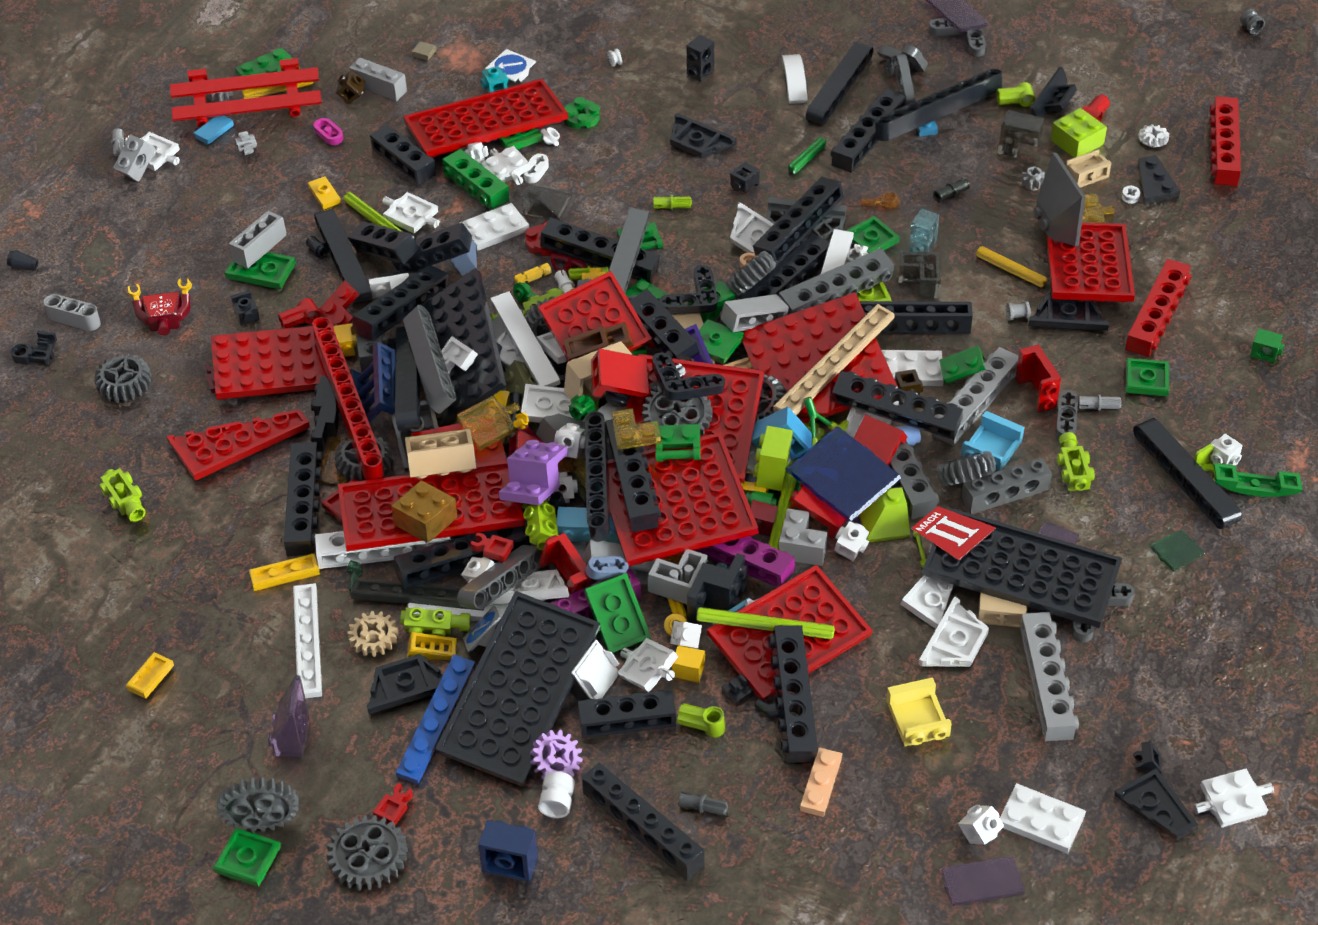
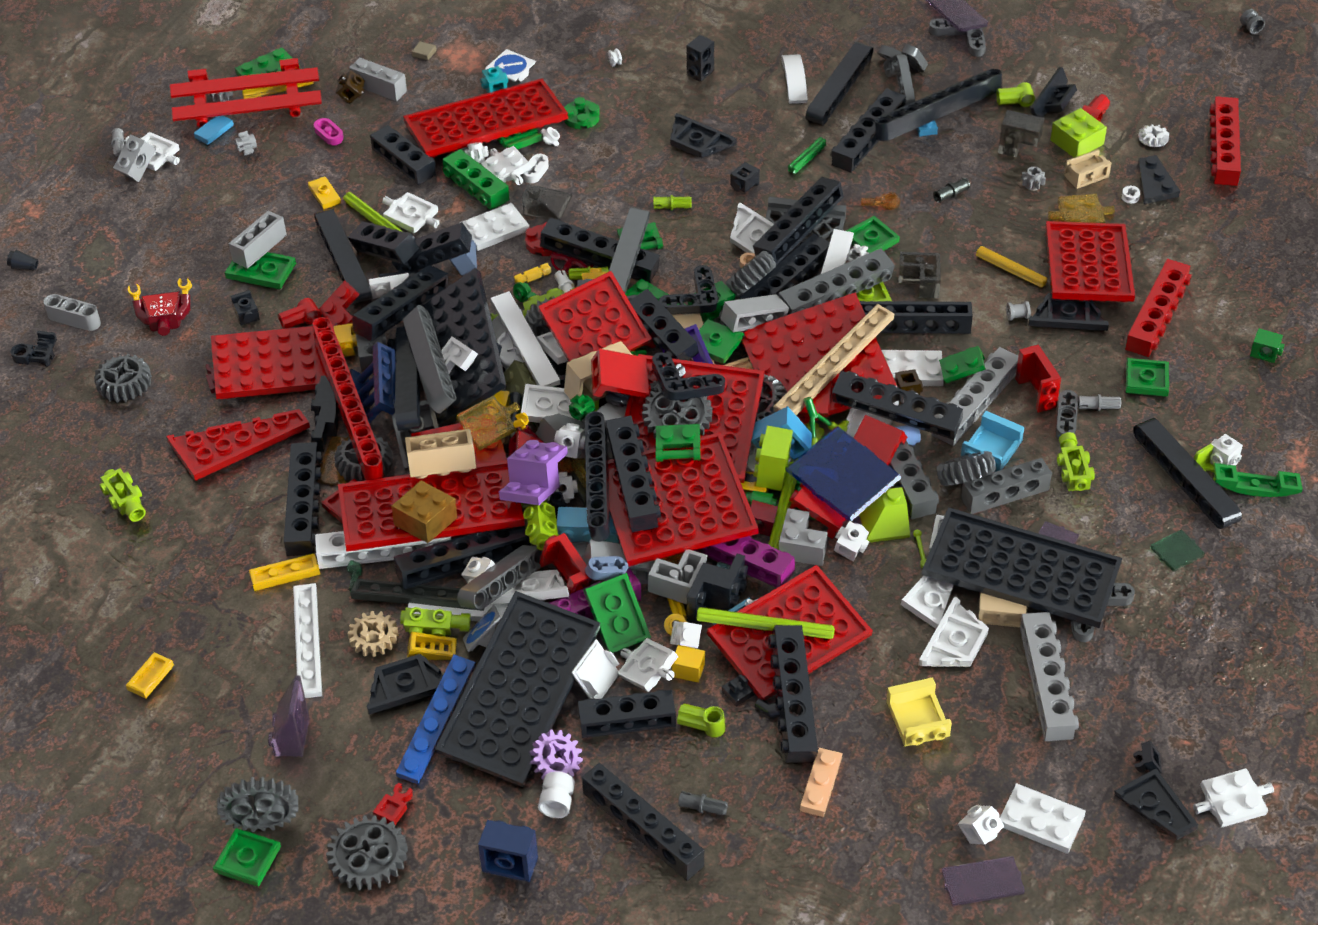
(320, 249): black pin -> none
(494, 548): red plate -> none
(597, 338): reddish brown slope -> none
(630, 434): clear yellow plate -> none
(924, 232): clear light blue brick -> none
(952, 531): red sticker -> none
(1060, 204): dark grey slope -> none

